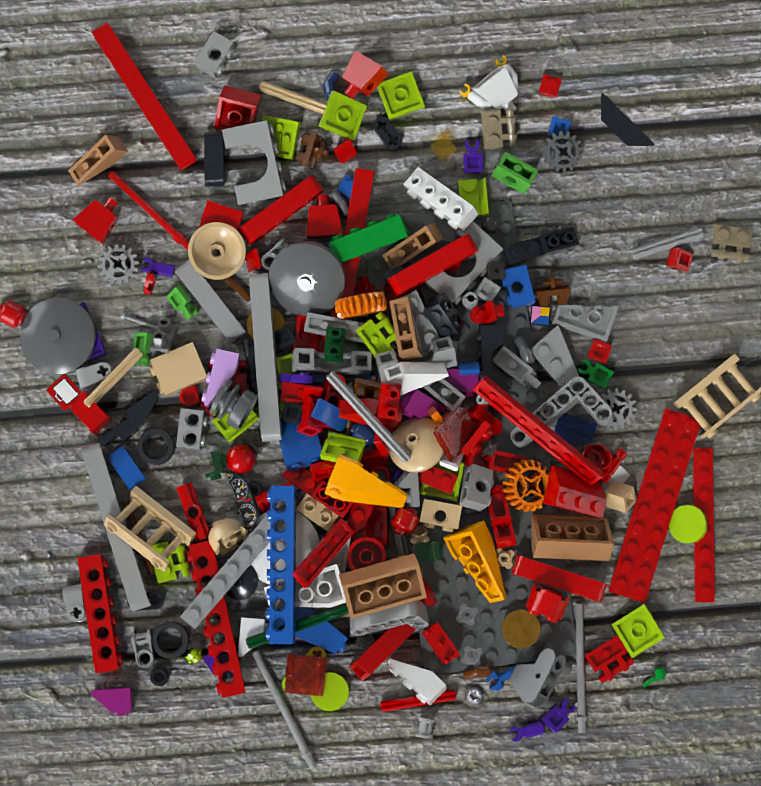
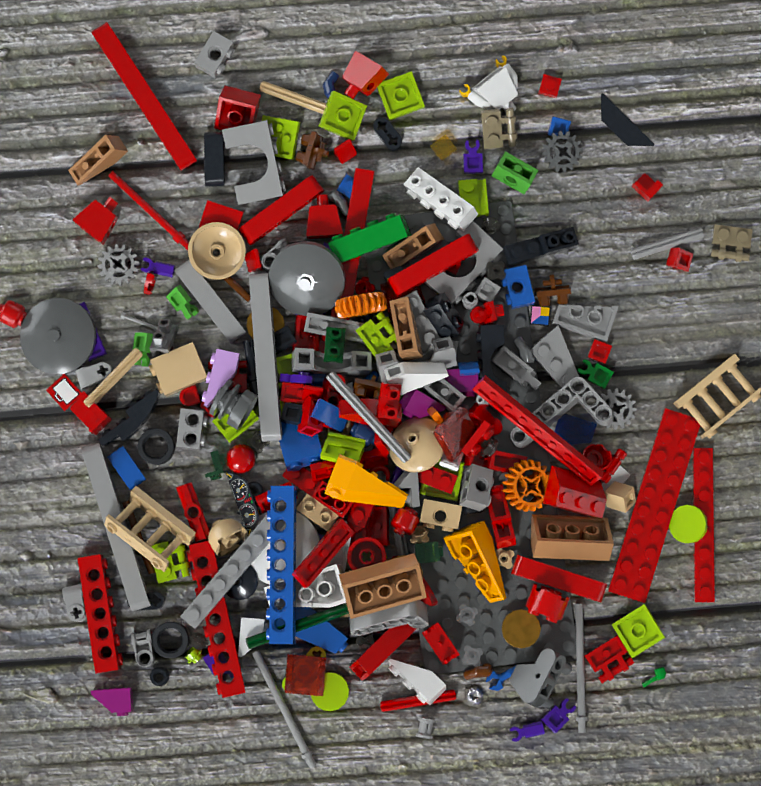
(647, 187): none -> red panel

